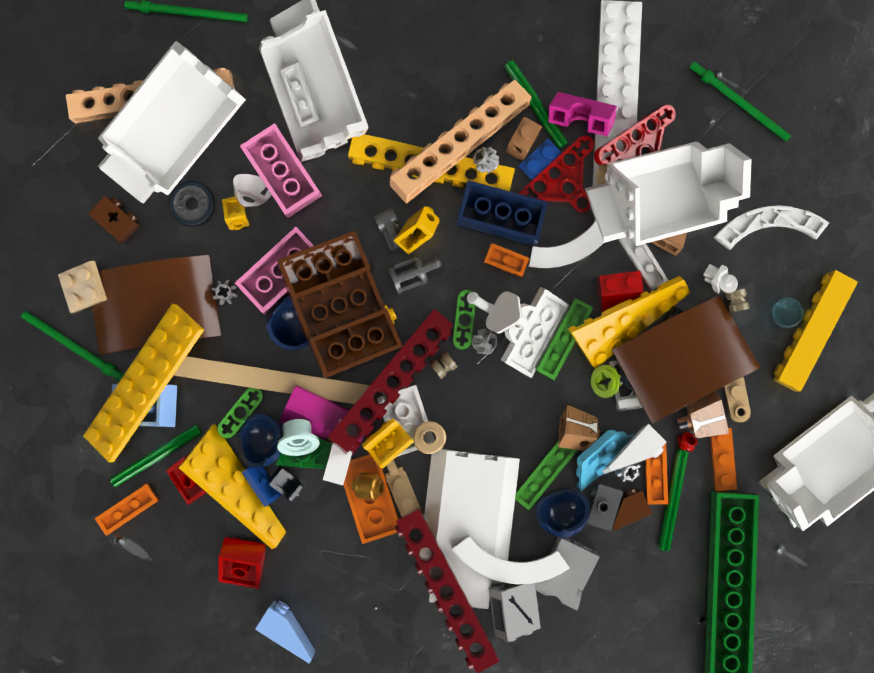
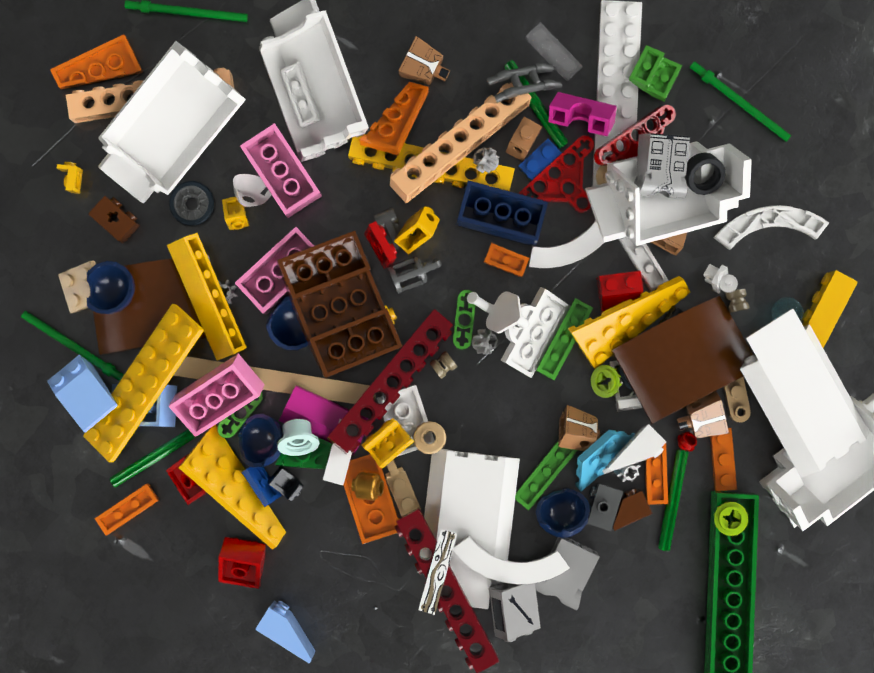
(73, 179): none -> yellow bracket
(82, 392): none -> light blue slope
(102, 63): none -> orange wing
(110, 287): none -> dark blue cylinder
(206, 296): none -> yellow brick
(216, 395): none -> bright pink brick
(384, 251): none -> red plate
(395, 124): none -> orange wing
(423, 63): none -> medium nougat torso
(437, 571): none -> sticker
(518, 89): none -> dark grey piece
(553, 52): none -> clear plate
(655, 73): none -> bright green slope
(662, 165): none -> light grey piece
(715, 180): none -> black tyre
(735, 527): none -> lime gear
(802, 394): none -> white panel

